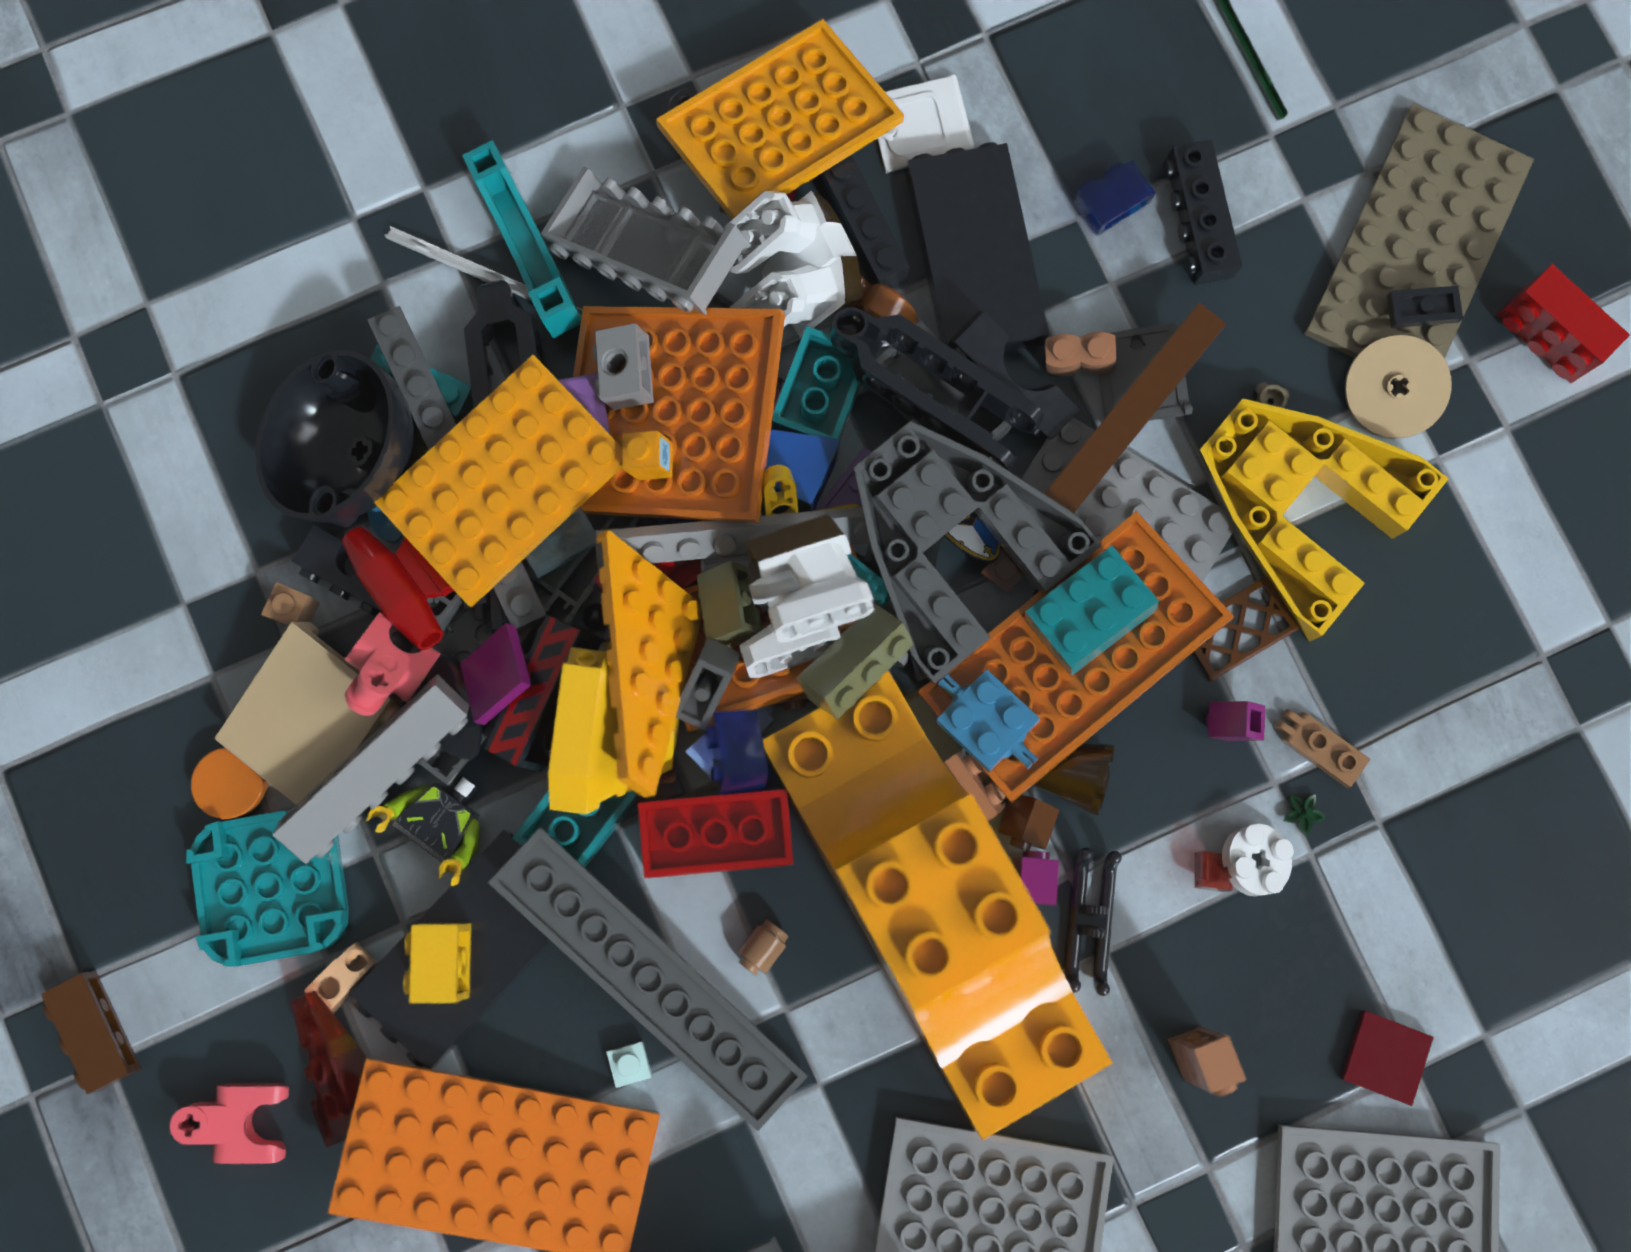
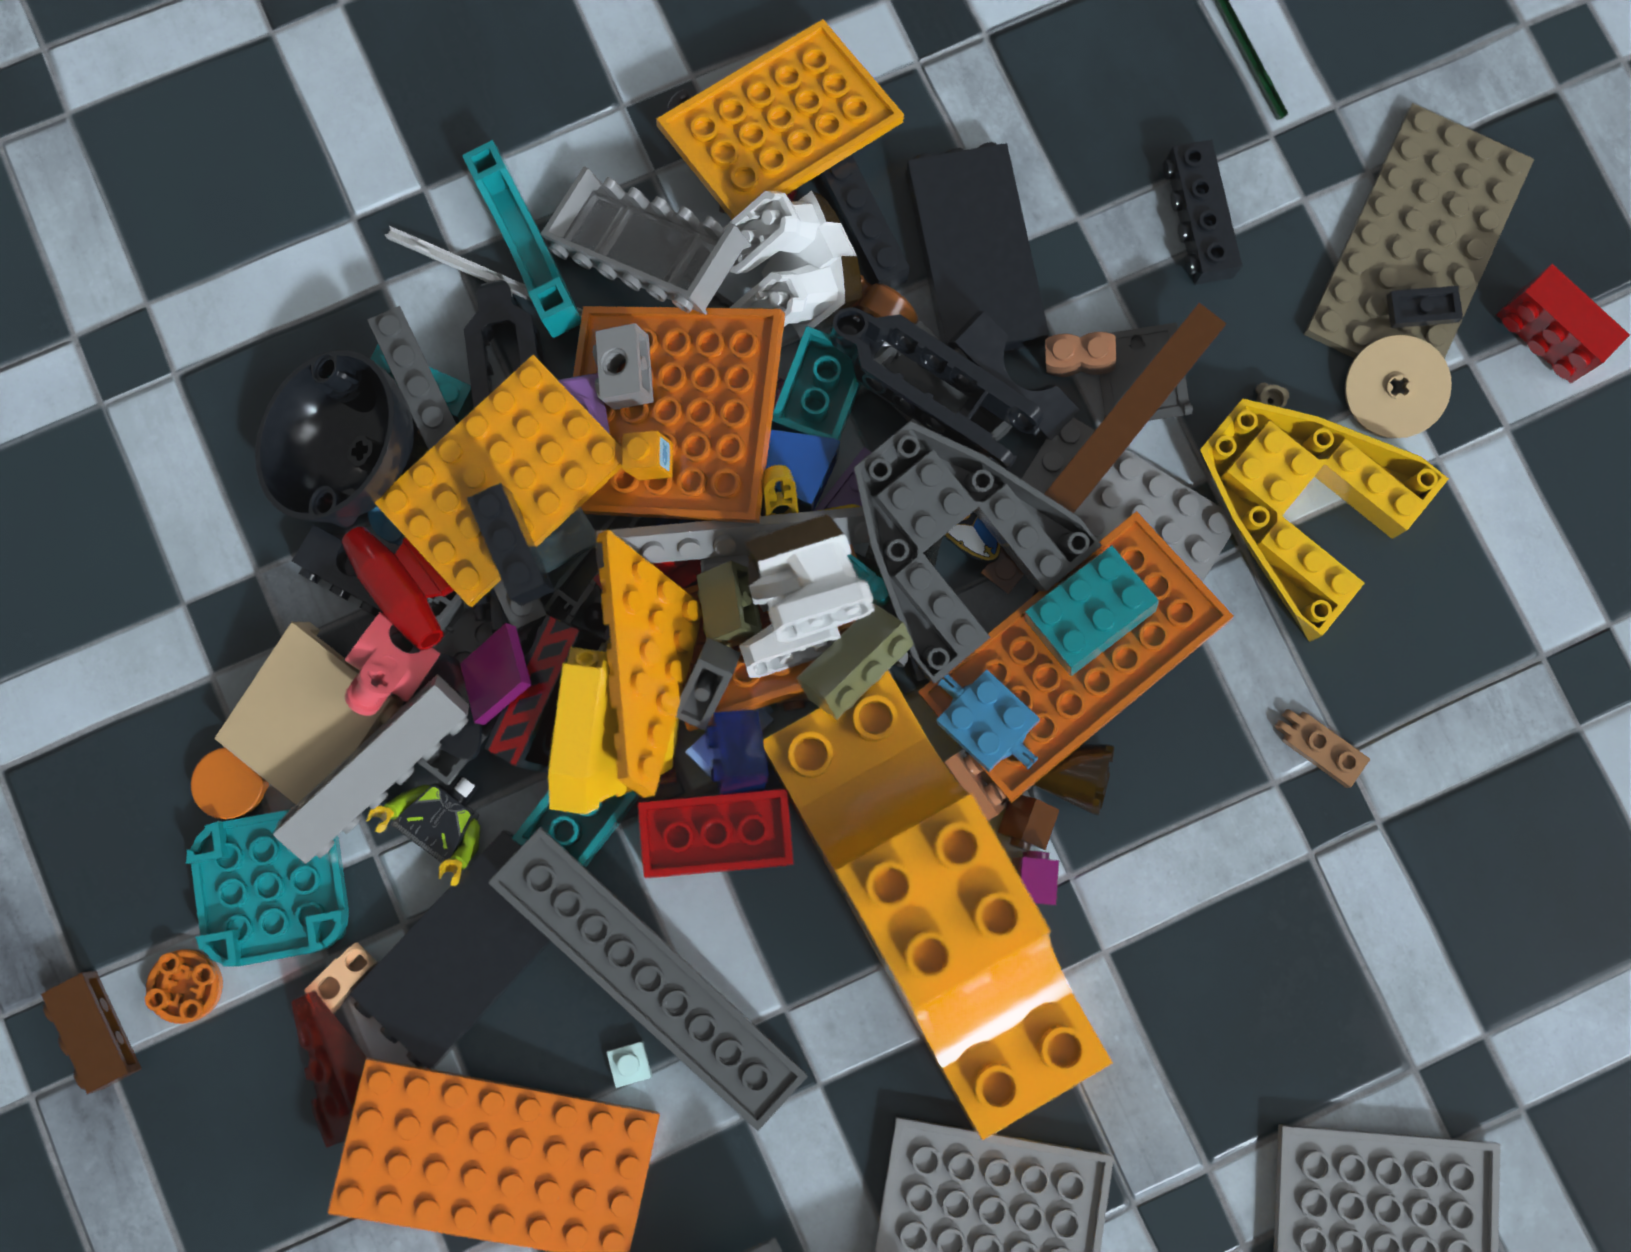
(183, 986): none -> orange tile
(230, 1123): coral piece -> none
(289, 606): medium nougat brick -> none
(438, 962): yellow brick -> none
(510, 544): none -> black brick
(762, 948): medium nougat brick -> none
(931, 123): white container -> none
(1091, 920): black piece -> none
(1113, 197): clear blue brick -> none
(1207, 1060): nougat brick -> none
(1210, 872): clear red plate -> none
(1236, 721): magenta brick -> none
(1266, 639): reddish brown window -> none
(1275, 856): white plate -> none
(1303, 813): dark green plant -> none
(1386, 1057): dark red tile -> none

